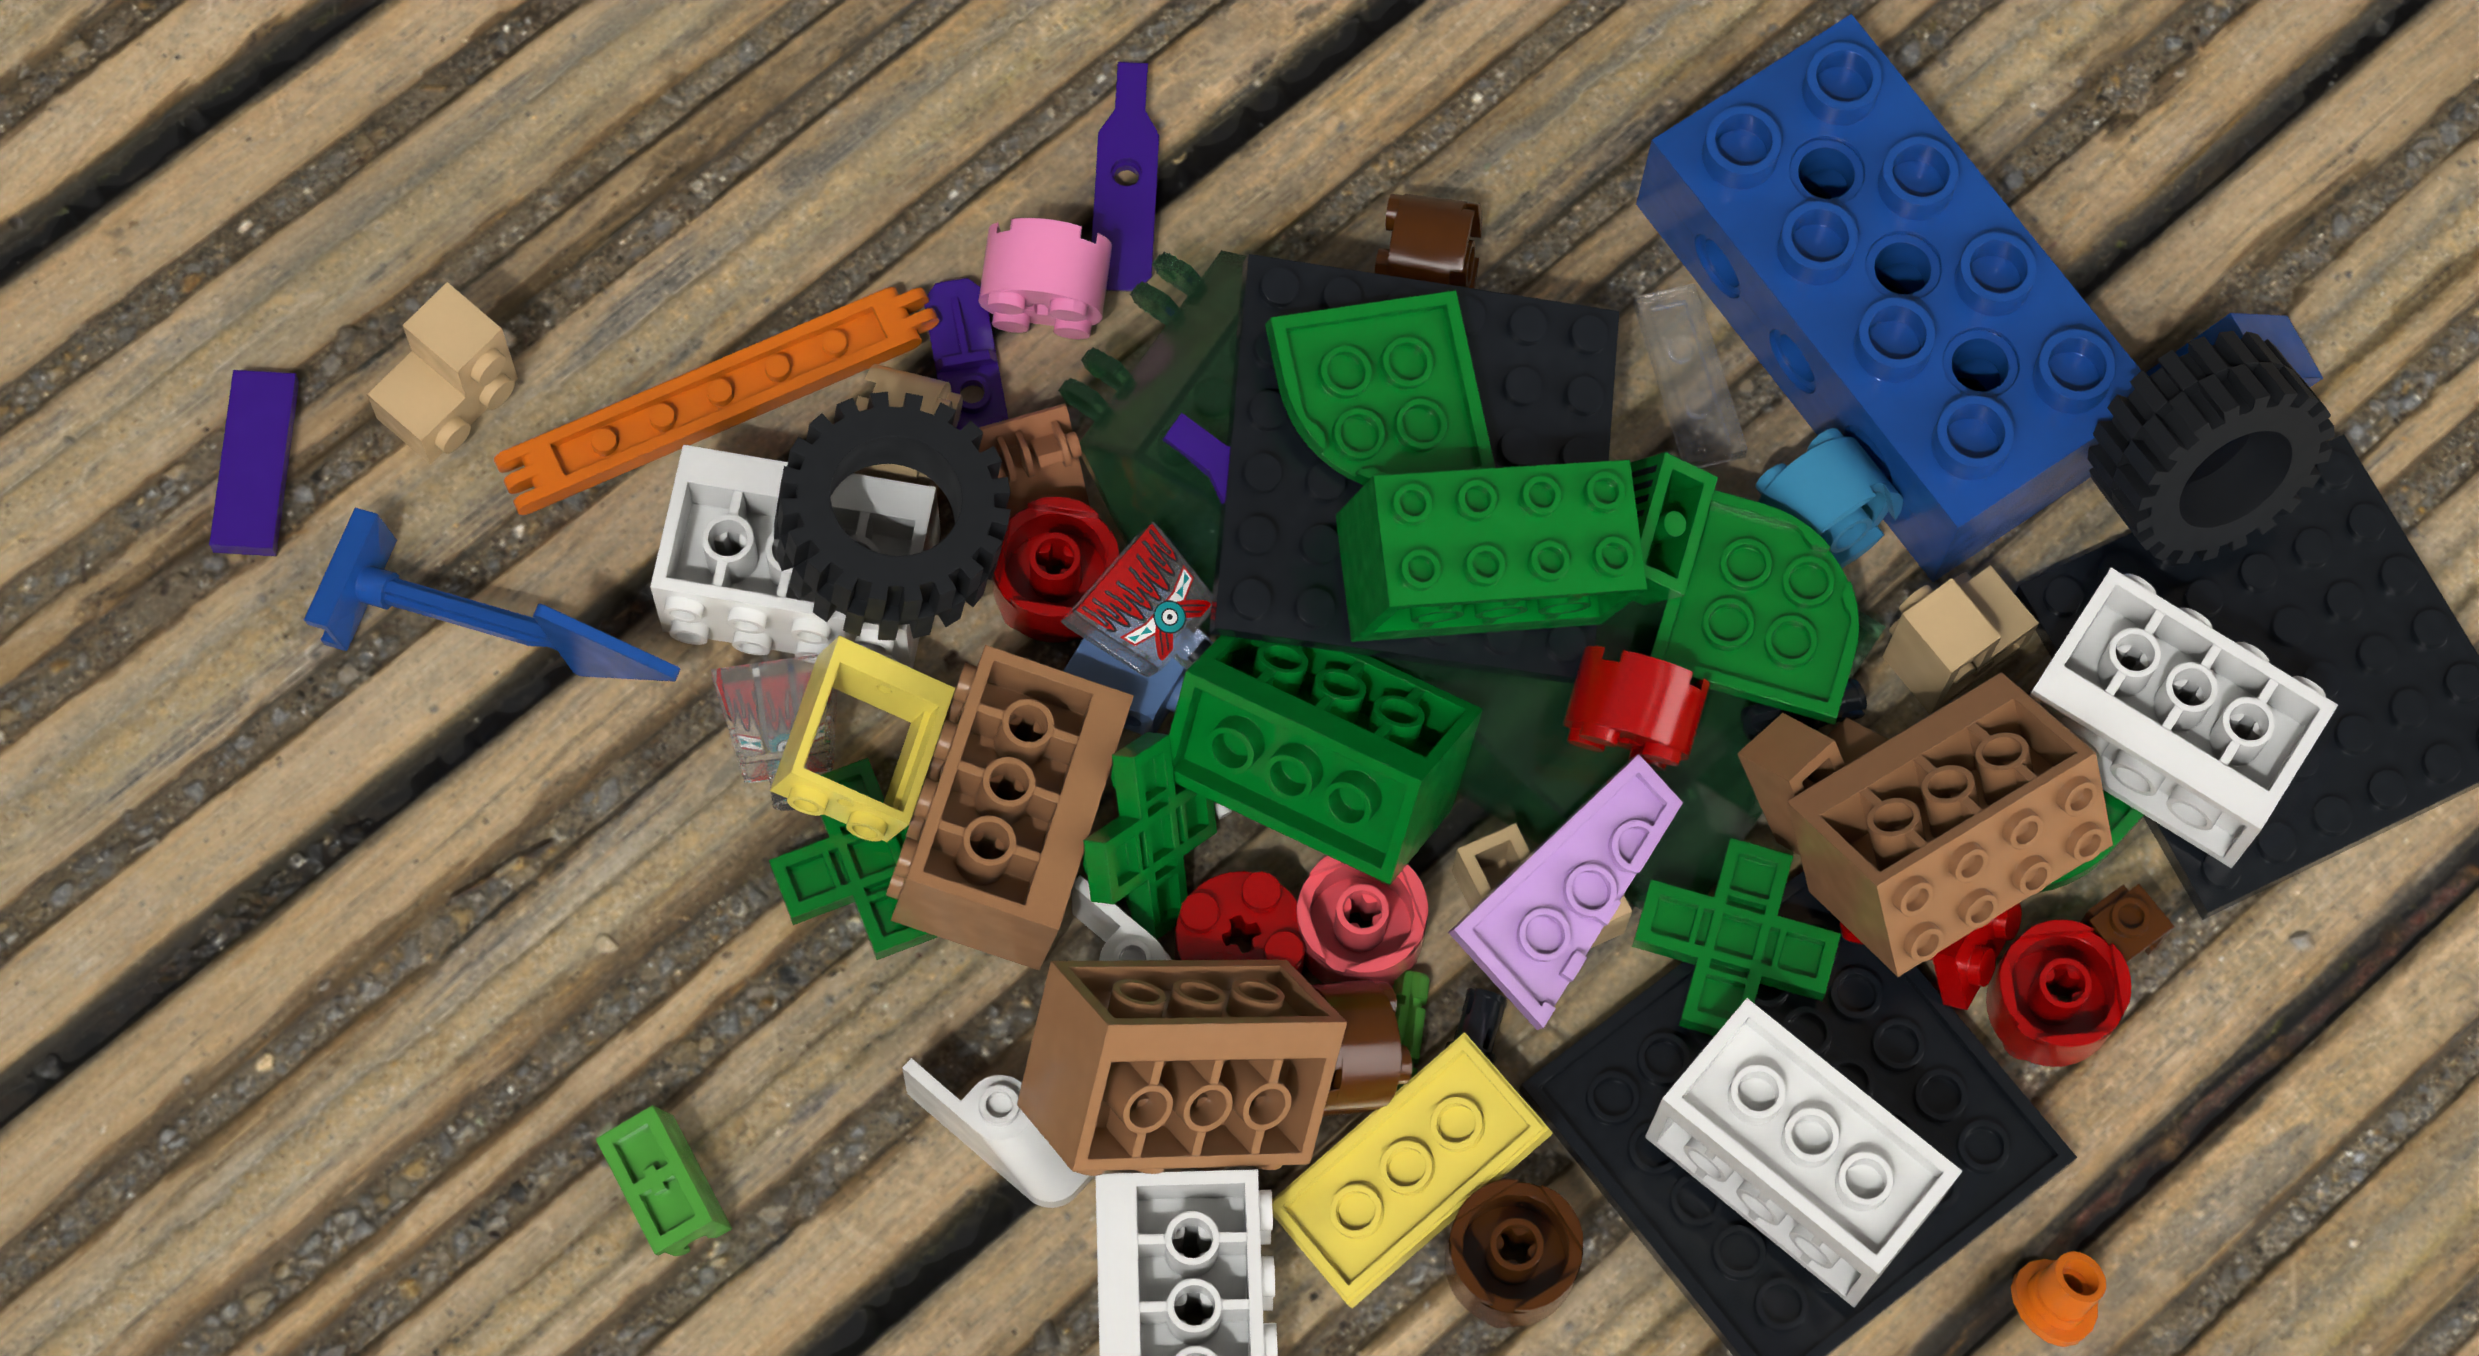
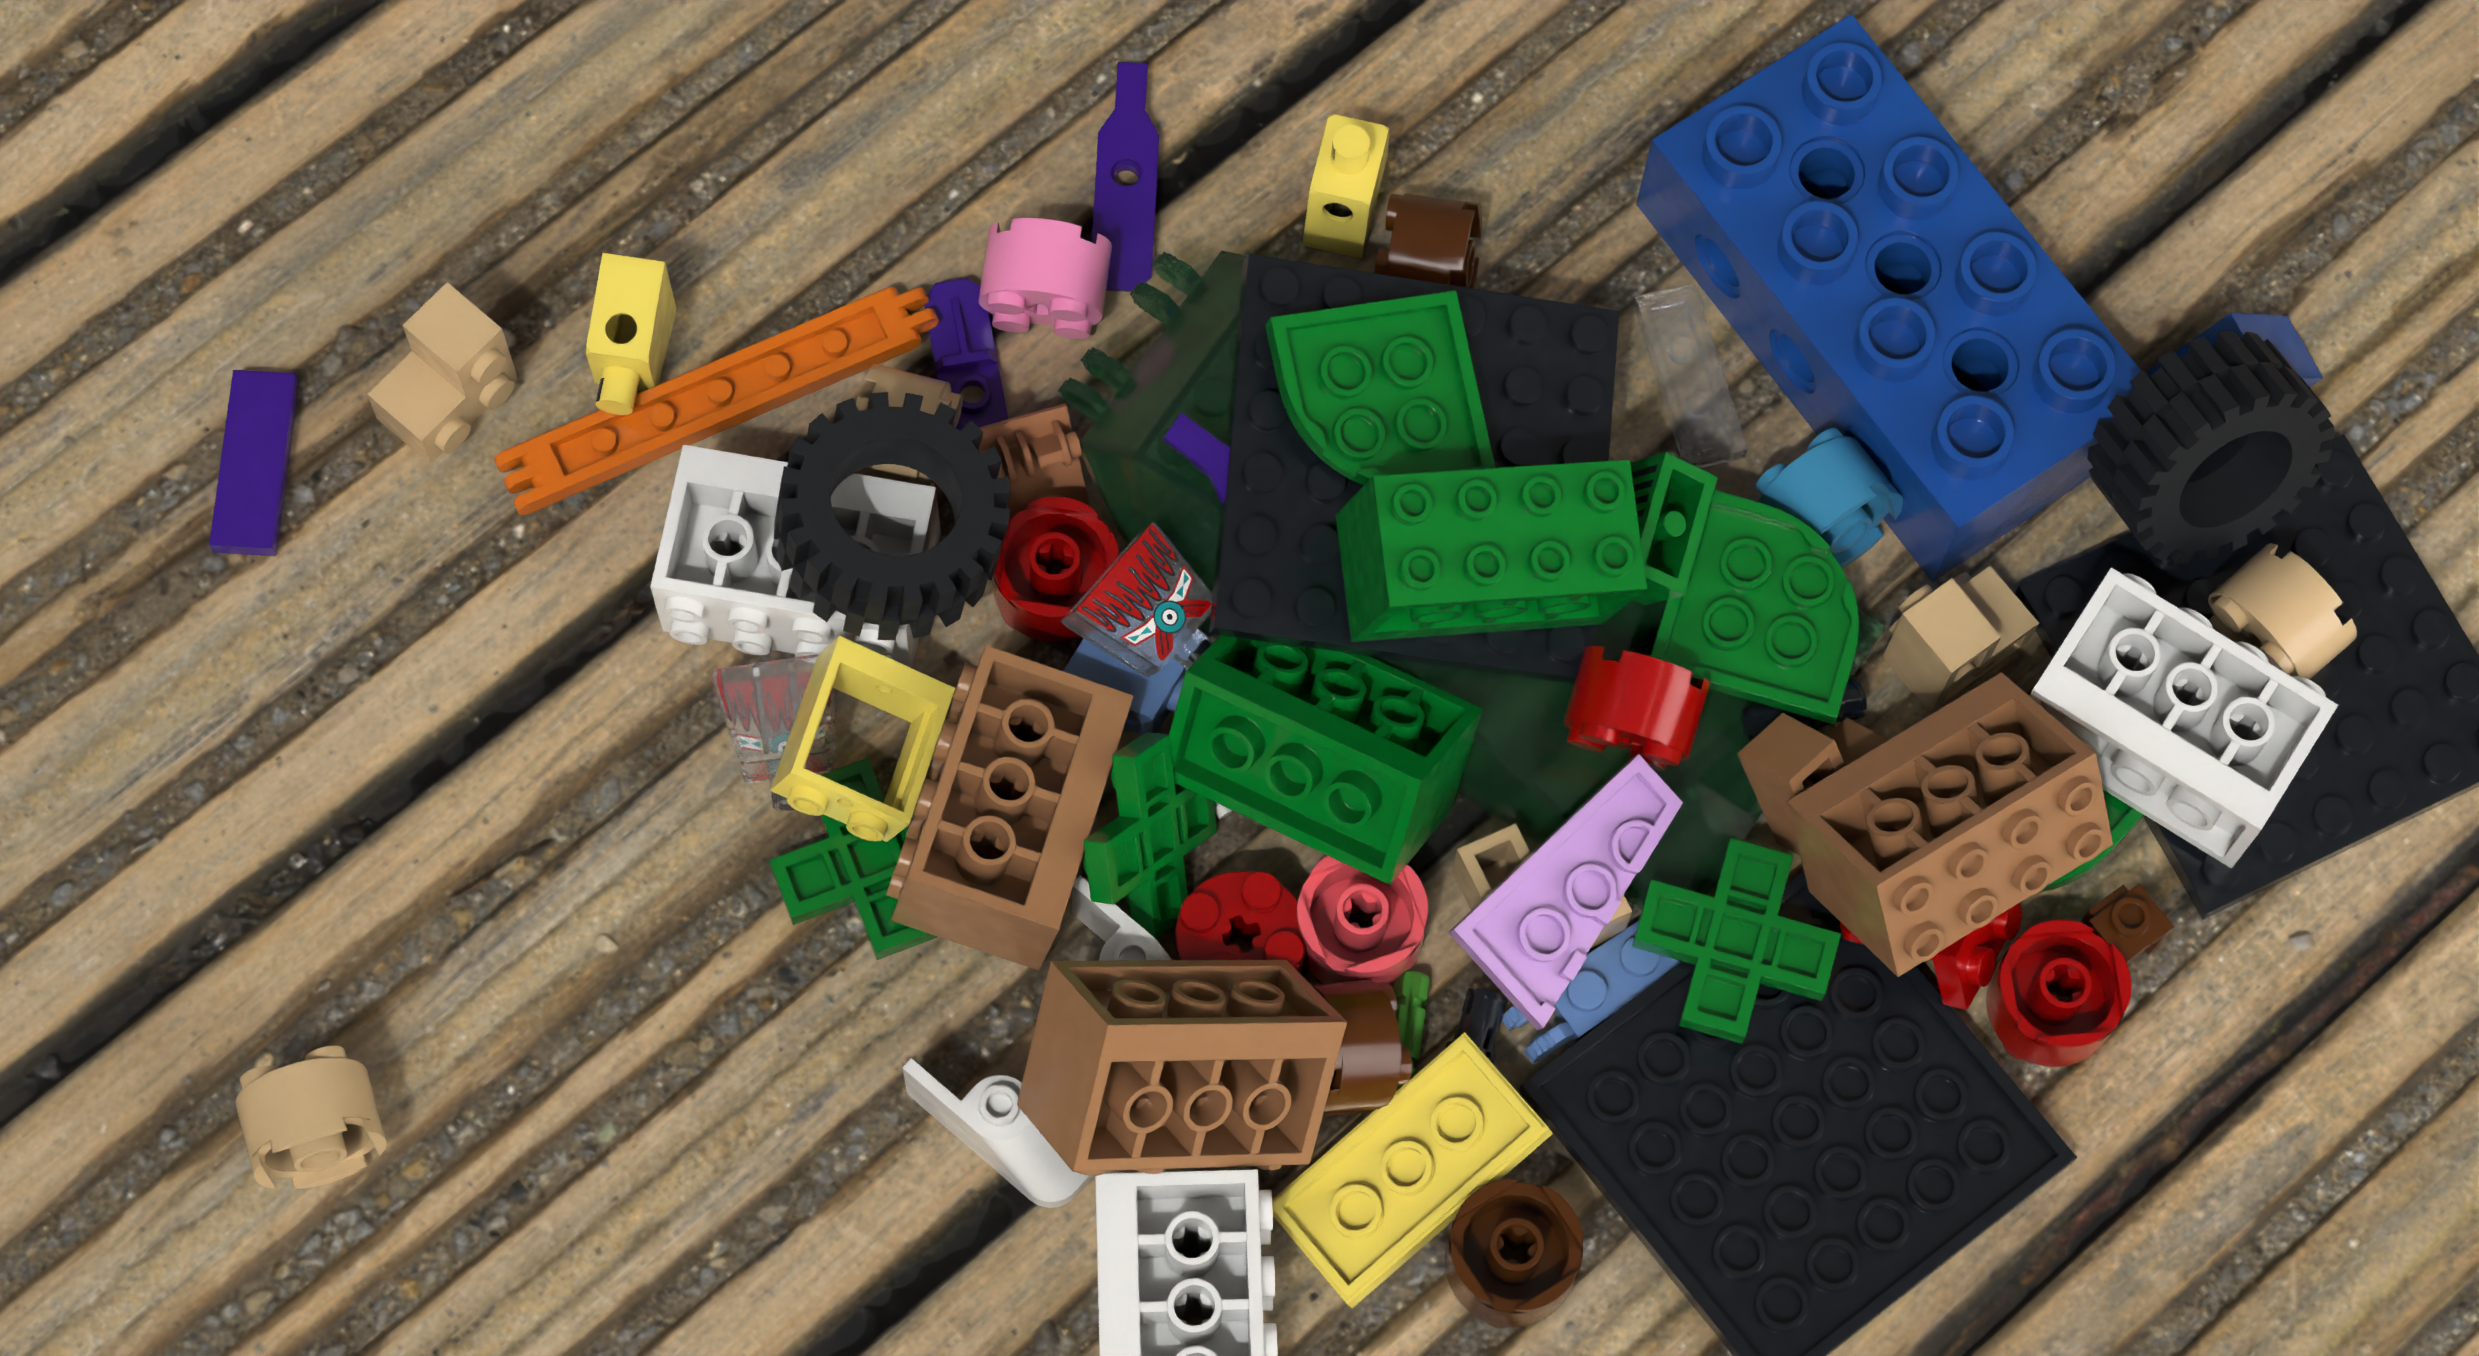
(309, 1119): none -> tan brick
(359, 579): blue piece -> none
(629, 329): none -> light yellow torso
(663, 1182): bright green hinge -> none
(1348, 174): none -> light yellow torso
(1603, 986): none -> medium blue hinge
(1800, 1152): white brick -> none
(2059, 1297): orange piece -> none
(2283, 612): none -> tan brick

